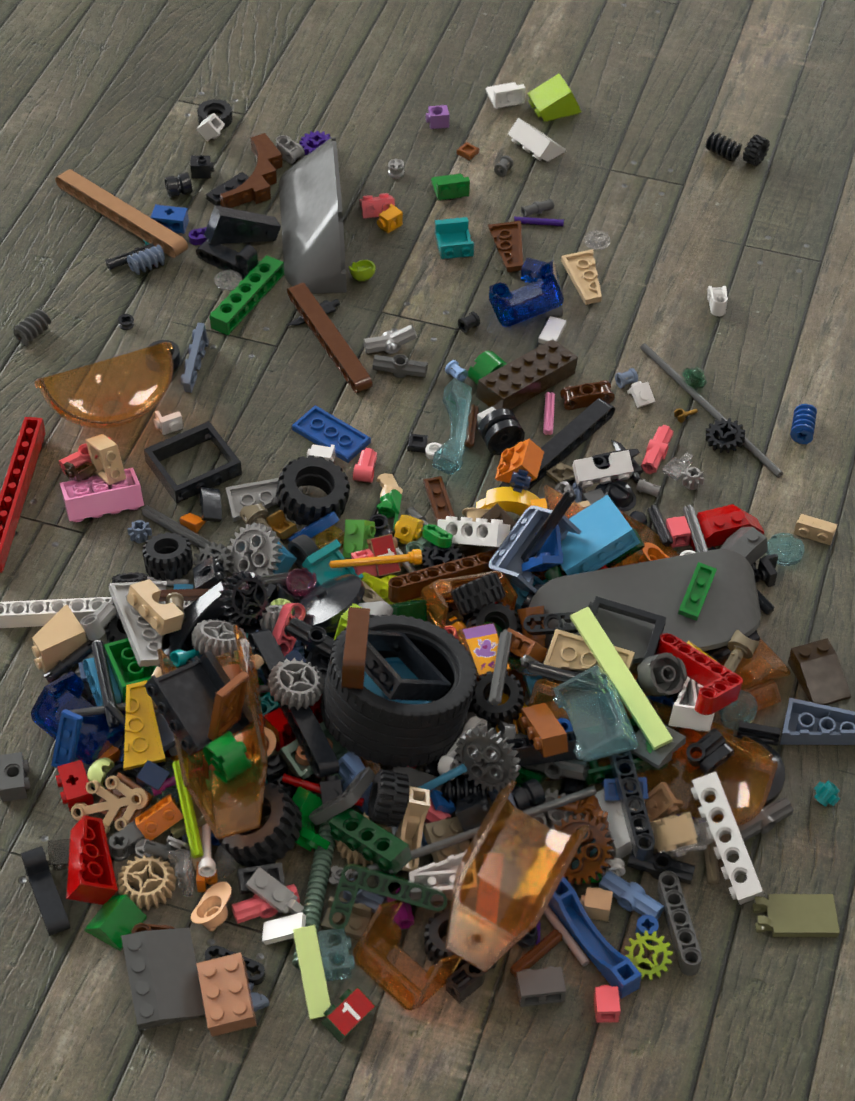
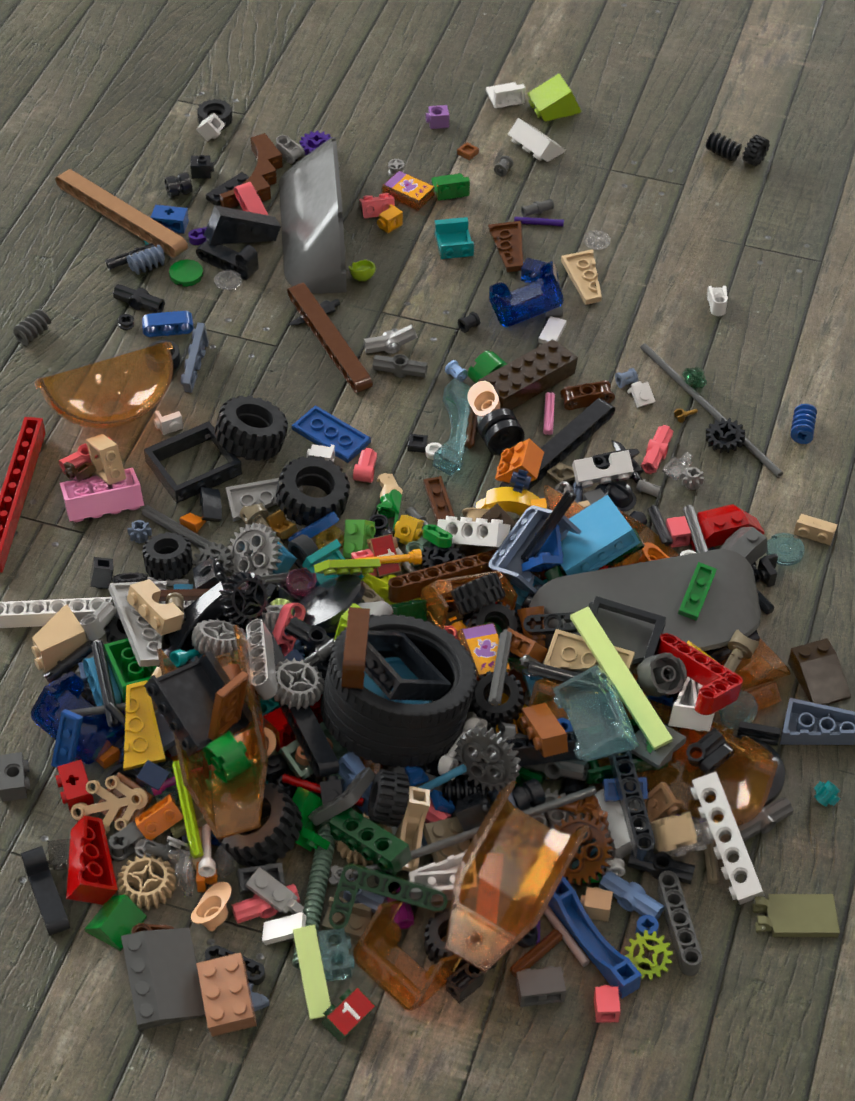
(99, 770): yellowish green hair -> none
(101, 572): none -> black brick
(138, 298): none -> black piece
(167, 323): none -> blue beam
(186, 272): none -> green tile
(246, 295): green brick -> none
(249, 199): none -> coral beam
(251, 428): none -> black tyre
(261, 659): none -> light grey beam
(321, 653): none -> dark grey axle
(347, 566): none -> lime wing
(409, 190): none -> piece
(416, 775): none -> blue tile
(483, 398): none -> light nougat piece

